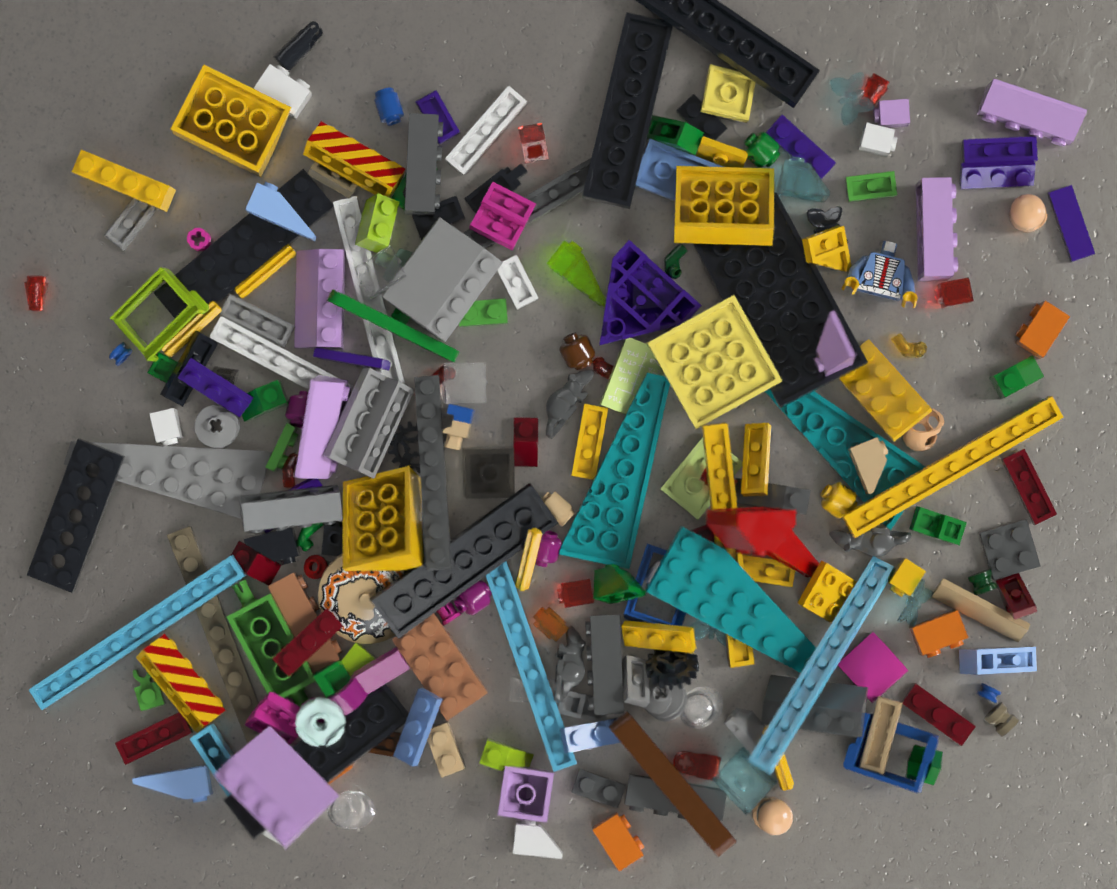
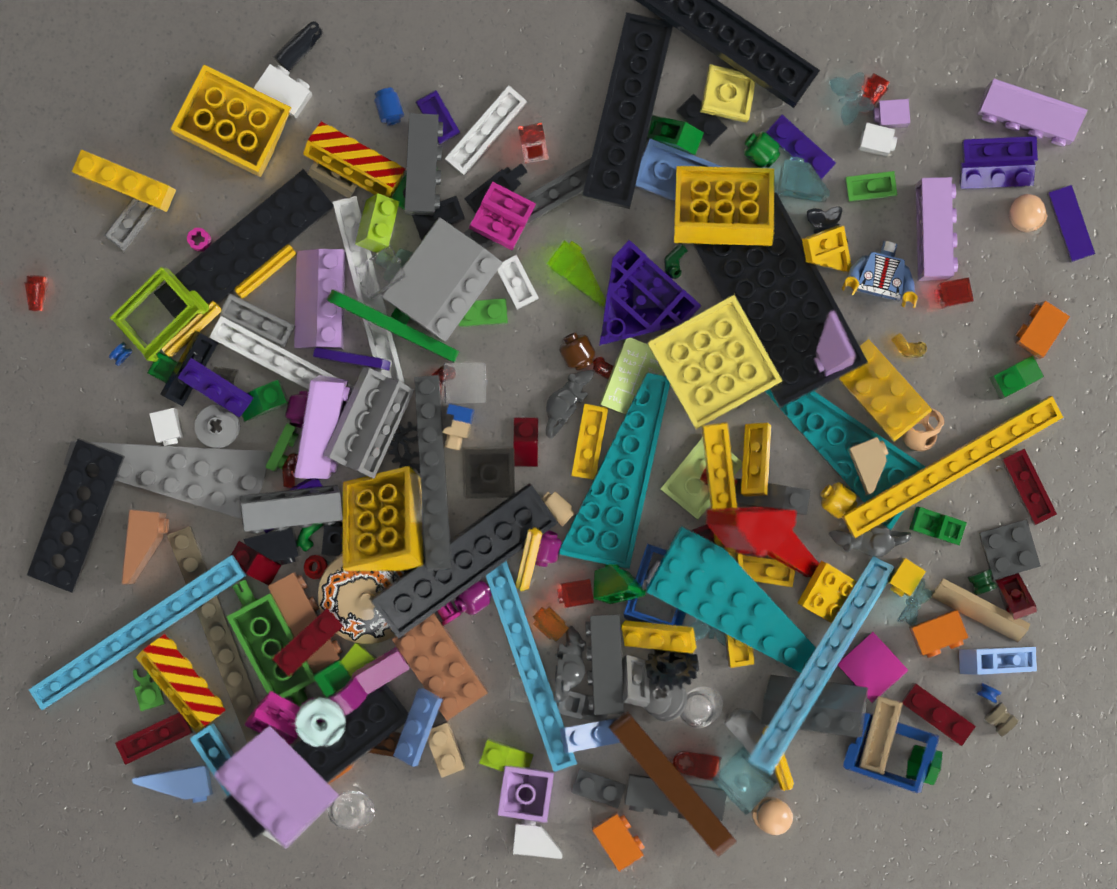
(143, 538): none -> nougat slope
(273, 207): light blue slope -> none
(721, 153): yellow plate -> none

